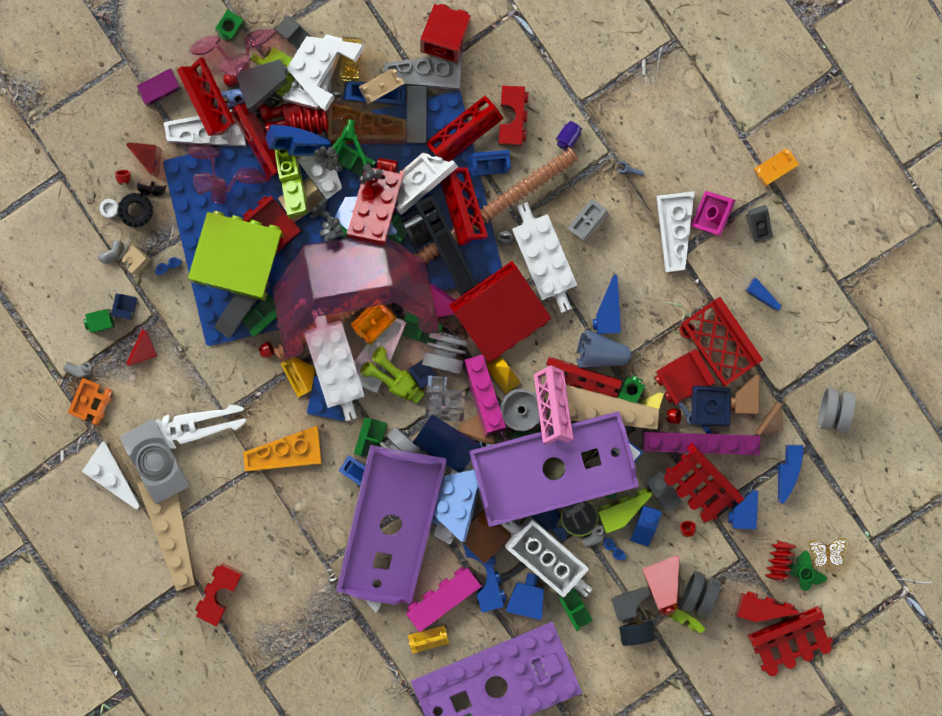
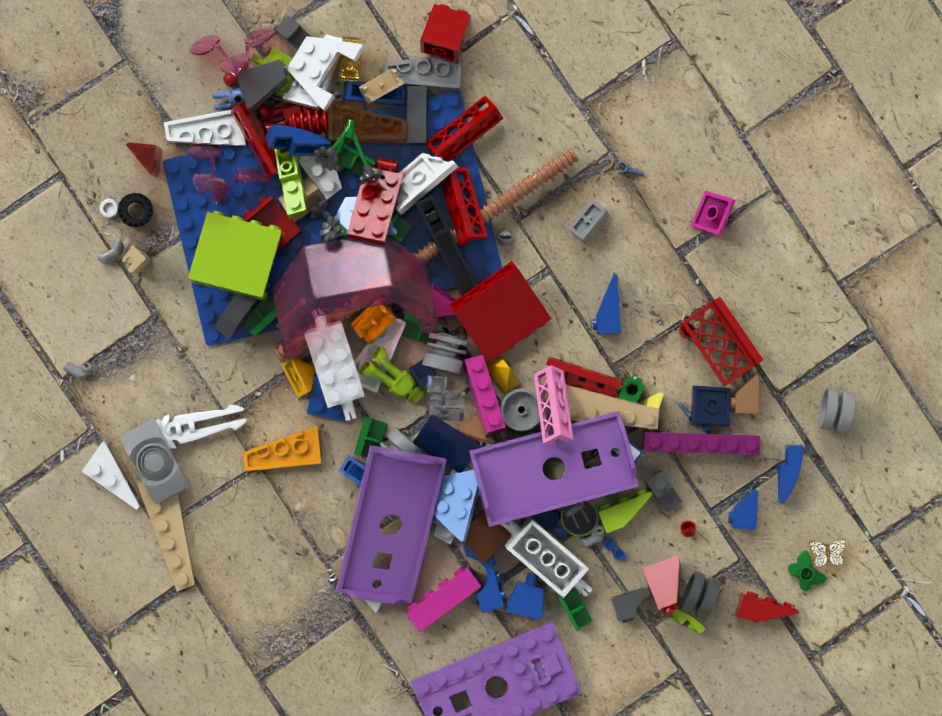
(84, 399): orange plate -> none
(99, 321): green brick -> none
(123, 176): red hinge -> none
(124, 306): dark blue panel -> none
(142, 350): red slope -> none
(146, 190): black piece -> none
(158, 87): magenta panel -> none
(172, 263): blue piece -> none
(204, 101): red fence -> none
(210, 609): red arch -> none
(229, 17): green brick -> none
(266, 350): red hinge -> none
(416, 230): dark grey slope -> none
(428, 639): yellow hinge -> none
(489, 163): blue hinge -> none
(514, 98): red arch -> none
(544, 257): white brick -> none
(568, 135): dark purple brick -> none
(601, 351): sand blue cone -> none
(637, 633): black wheel -> none
(646, 525): blue slope -> none
(674, 223): white wing -> none
(674, 416): red hinge -> none
(682, 374): red panel -> none
(694, 480): red fence -> none
(758, 291): blue slope -> none
(759, 223): dark grey slope -> none
(772, 422): medium nougat slope -> none
(776, 167): light orange hinge -> none
(780, 561): red piece -> none
(795, 625): red fence -> none

